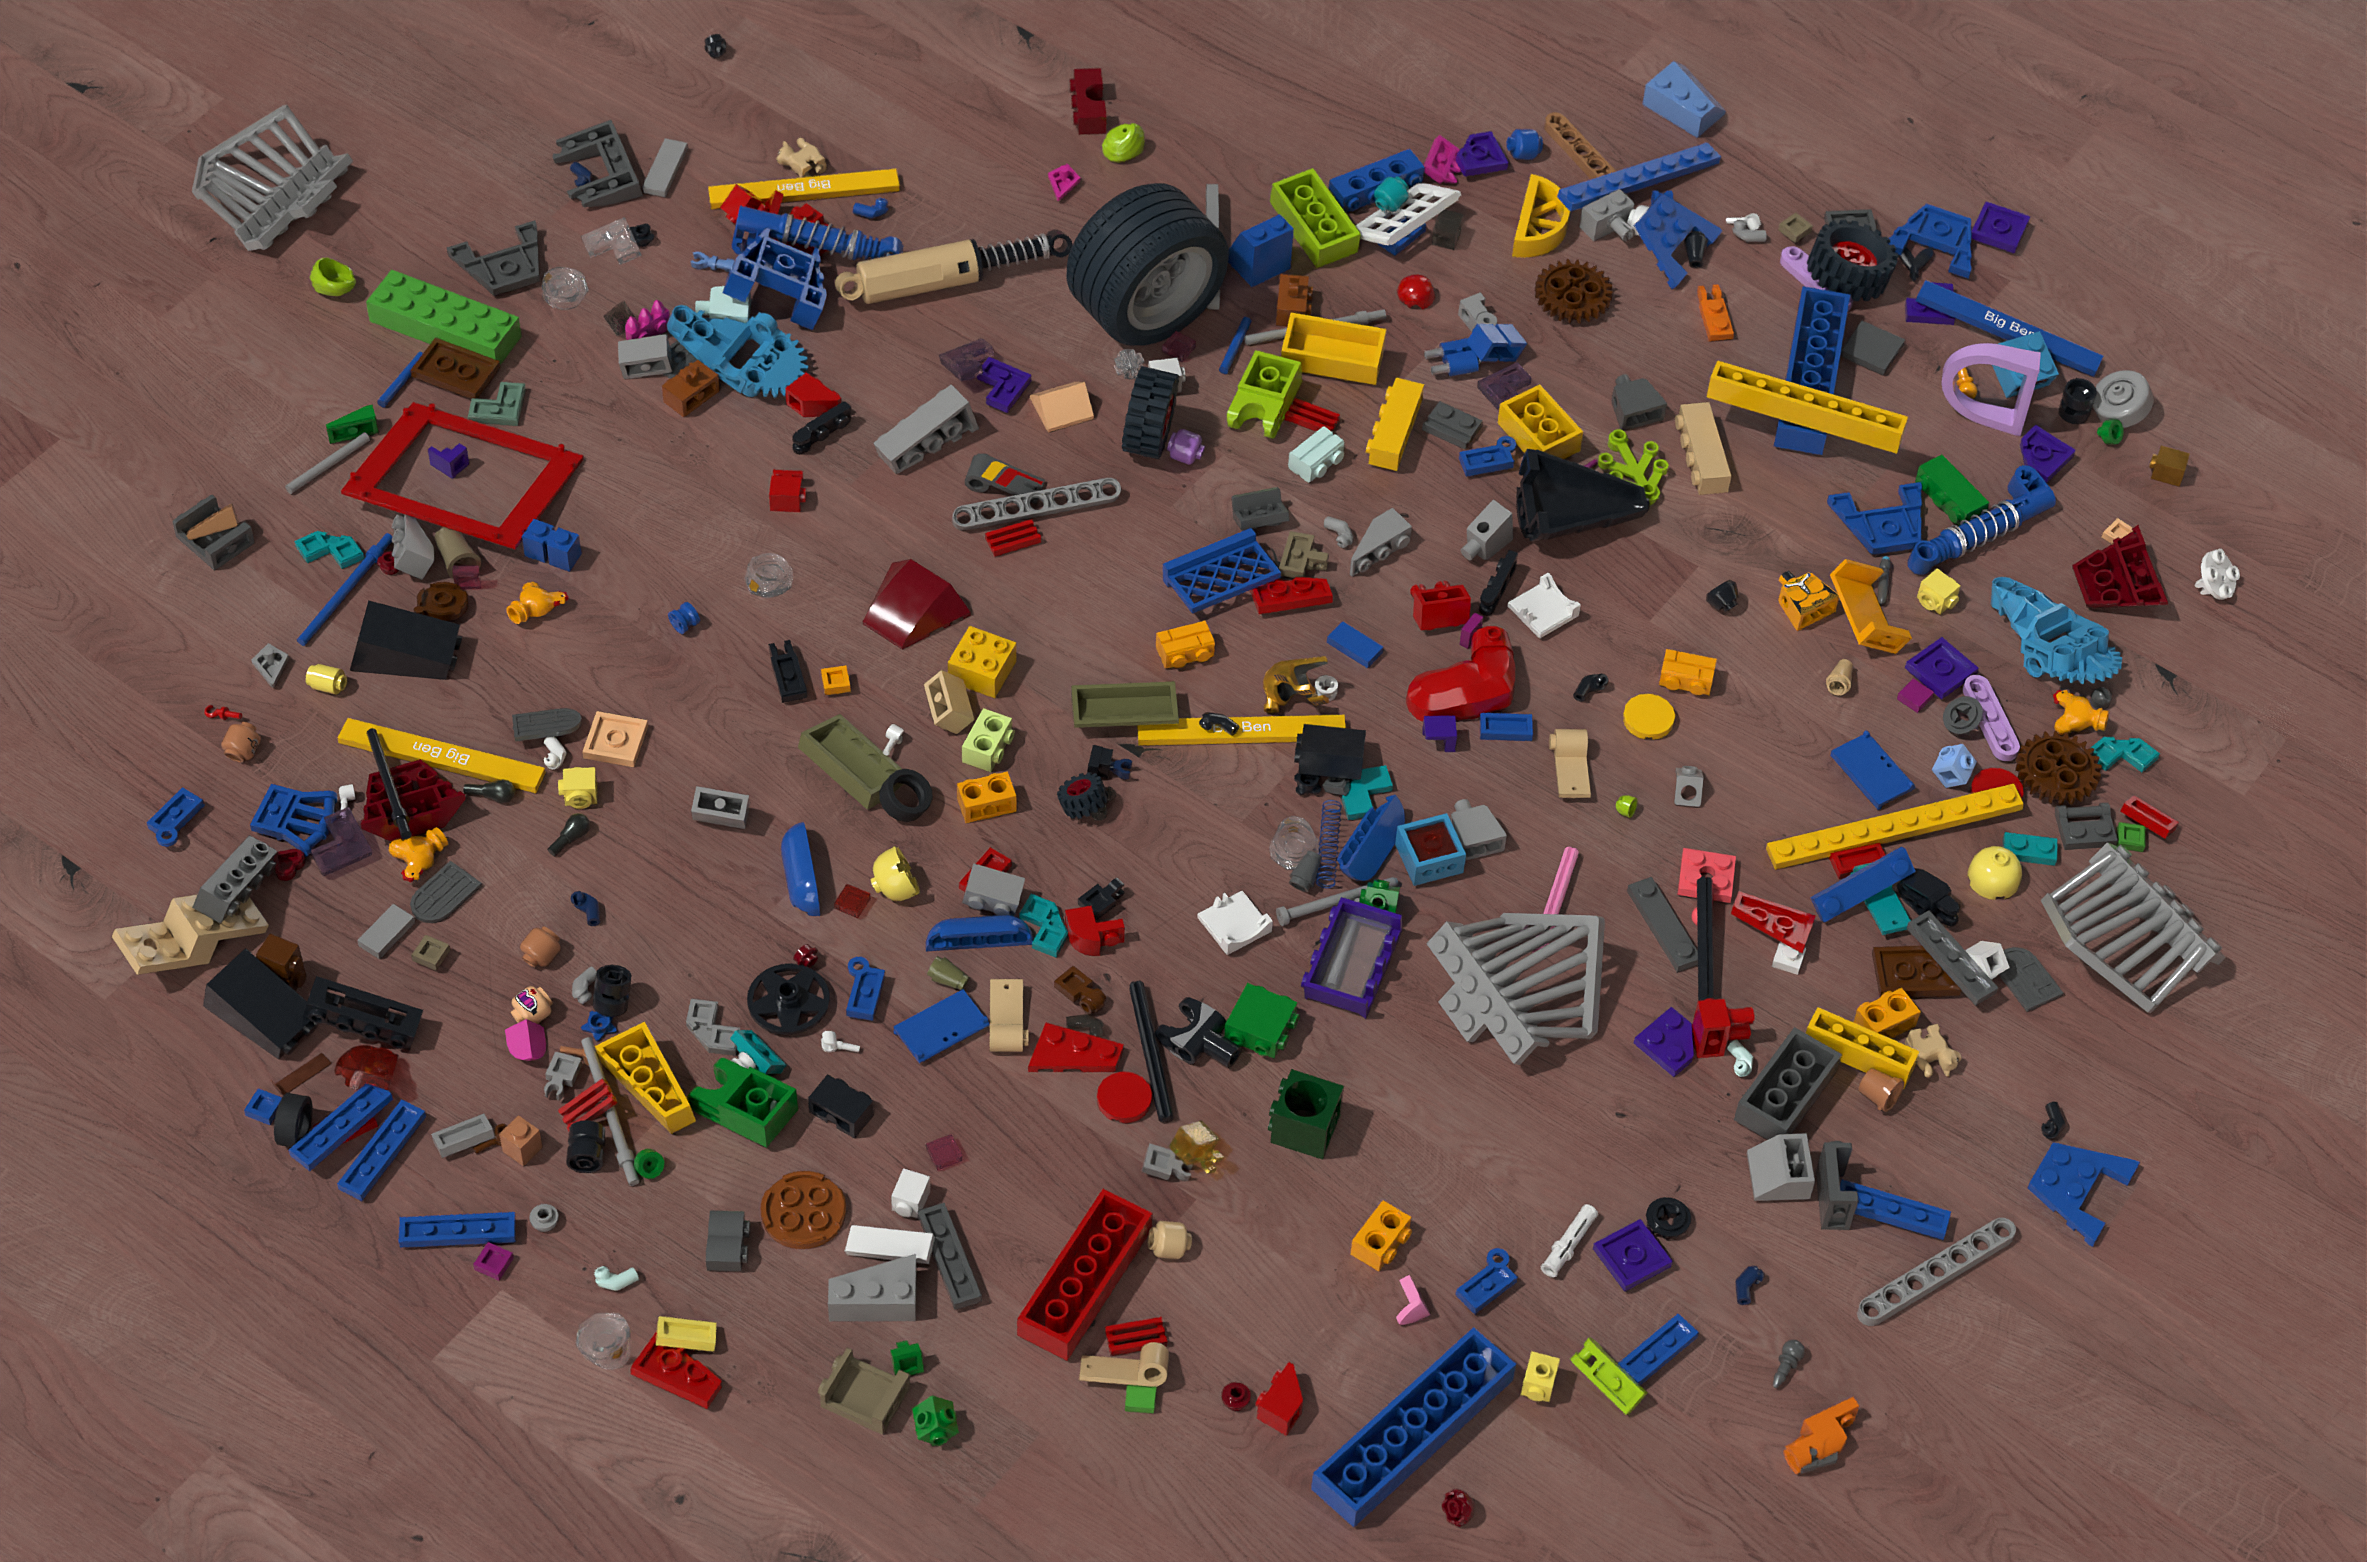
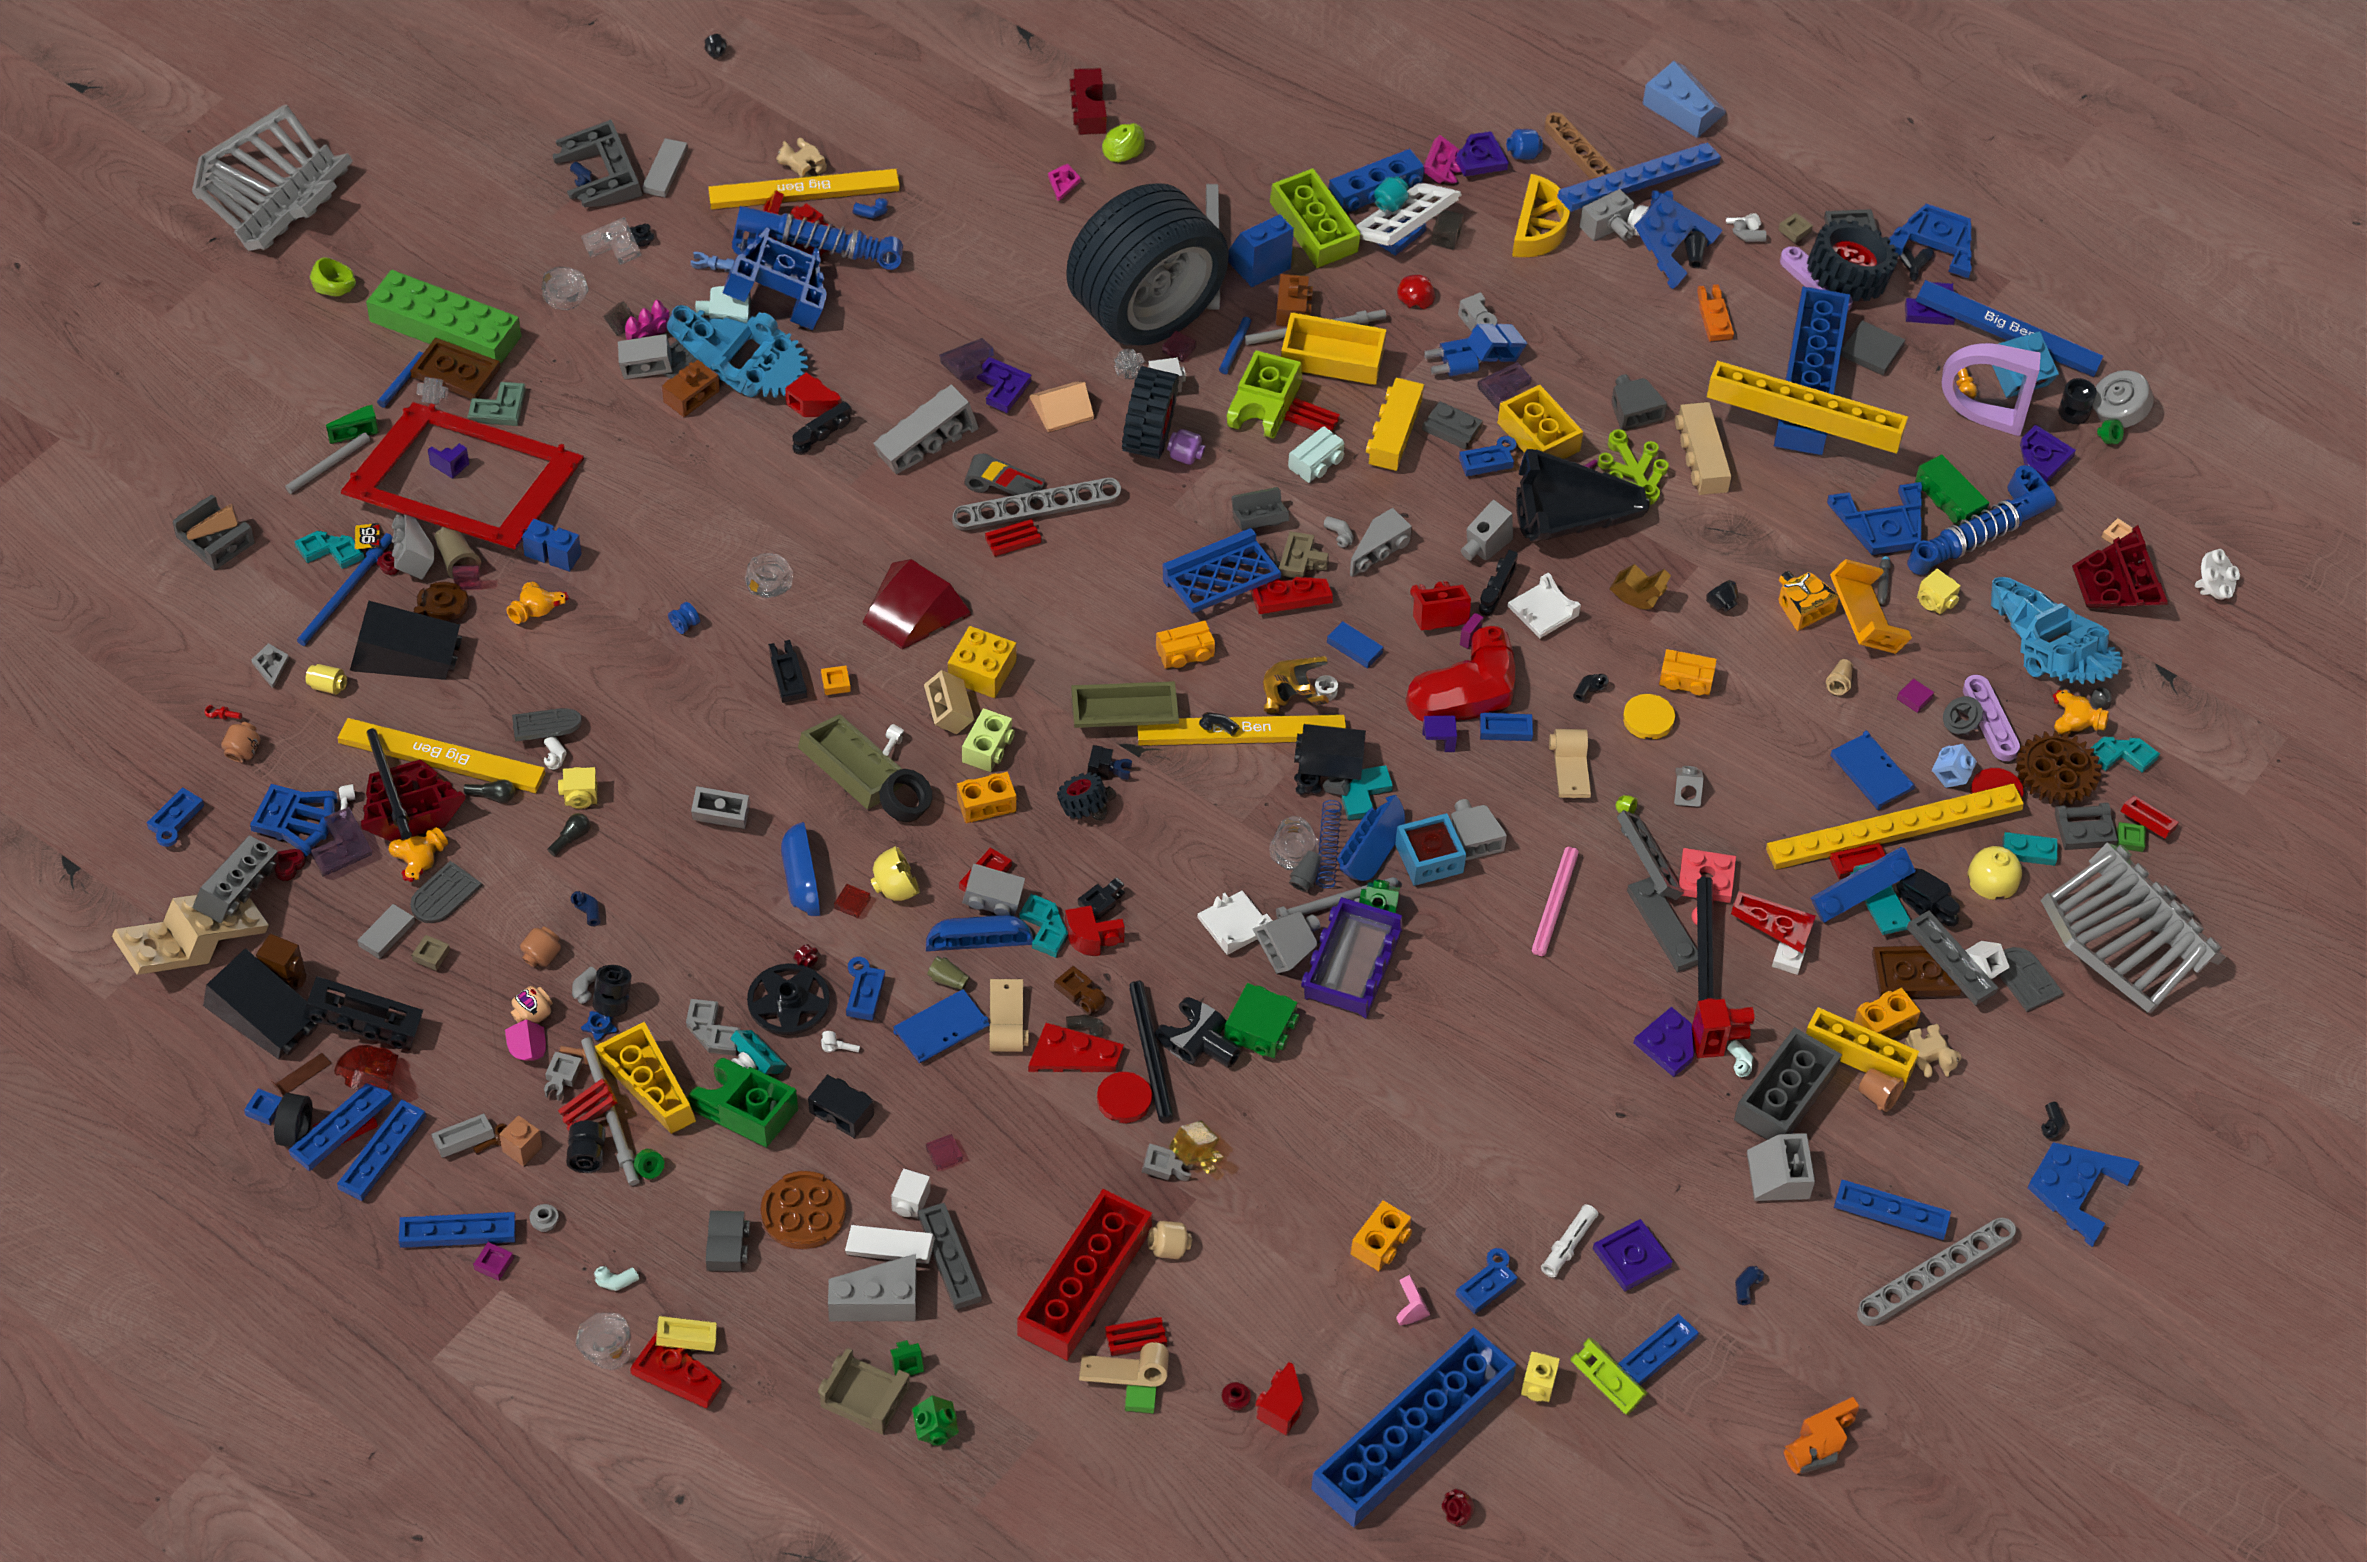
(367, 536): none -> sticker
(432, 390): none -> clear gear
(505, 268): dark grey wing -> none
(615, 739): light nougat tile -> none
(739, 197): red brick -> none
(787, 491): red brick -> none
(942, 266): tan piece -> none
(1287, 939): none -> light grey torso
(1300, 1133): dark green brick -> none
(1485, 992): light grey plate -> none
(1573, 291): reddish brown gear -> none
(1638, 589): none -> pearl gold brick
(1650, 855): none -> dark grey plate
(1672, 1208): black gear -> none
(1792, 1352): dark grey bar -> none
(1835, 1206): dark grey panel -> none
(1941, 667): dark purple plate -> none
(2000, 227): dark purple plate -> none
(2169, 465): pearl gold brick -> none

